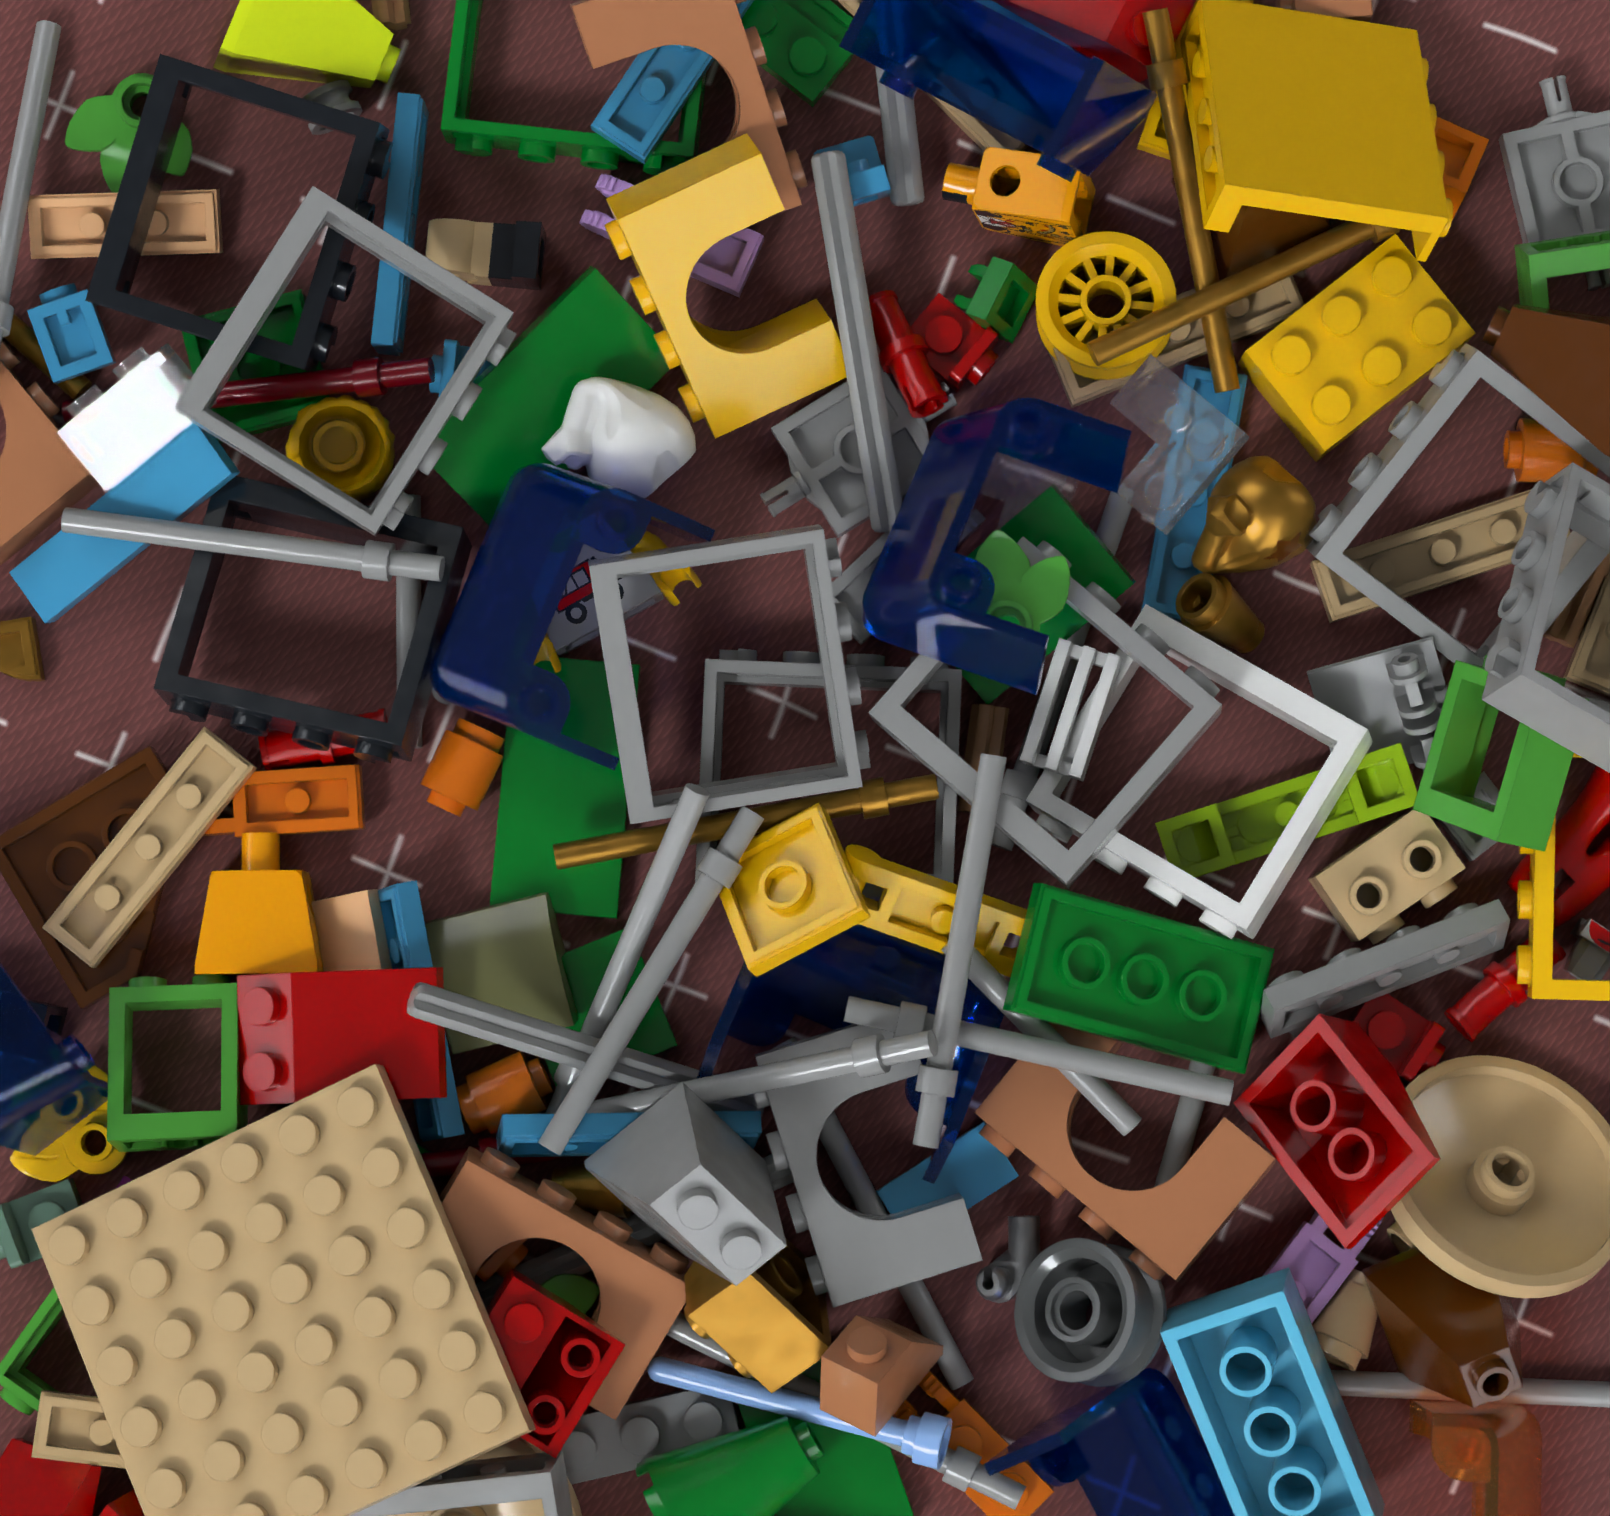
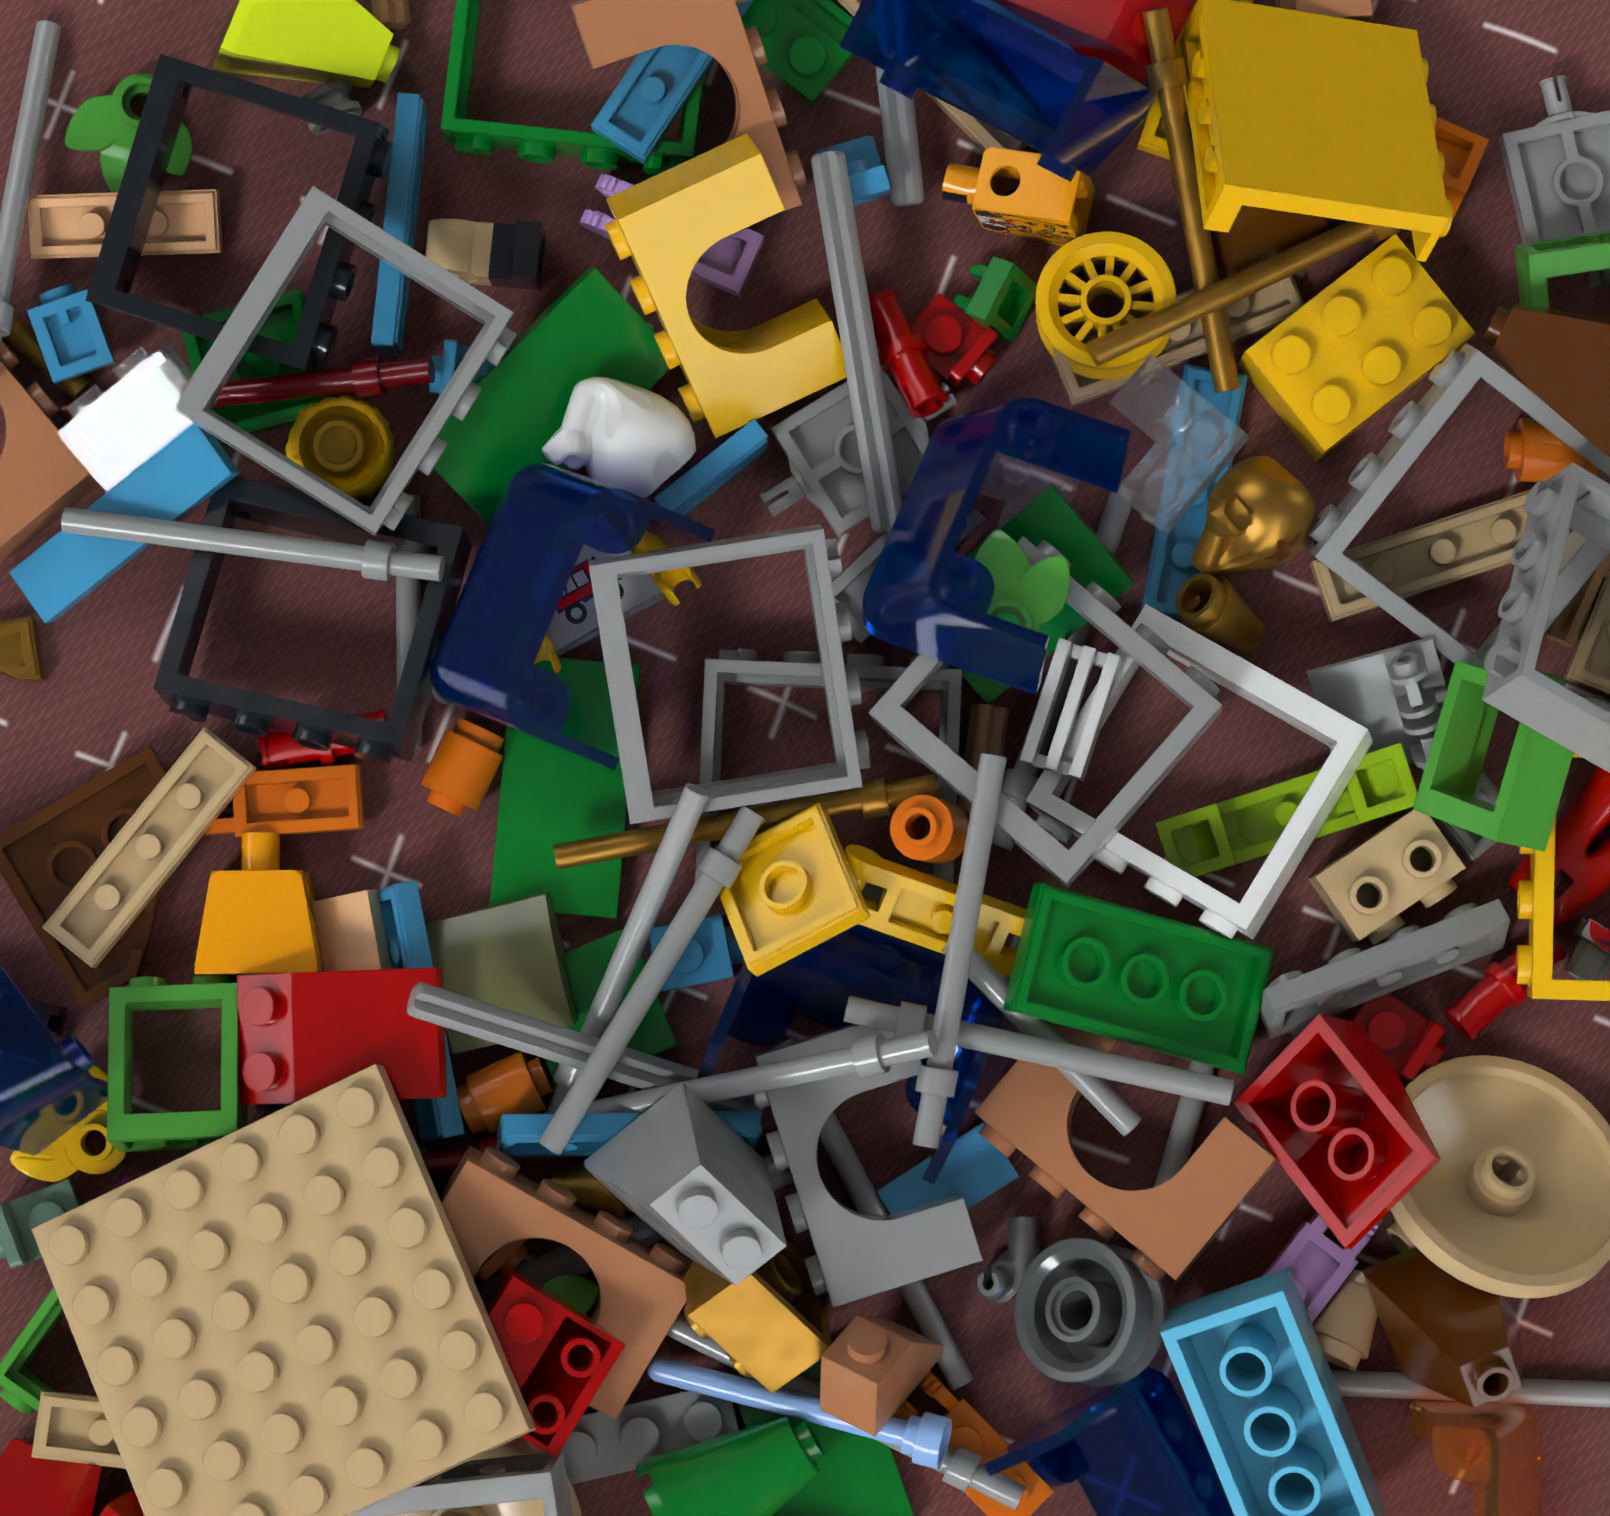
(706, 957): none -> dark azure bracket
(715, 469): none -> dark azure tile
(946, 832): none -> orange brick

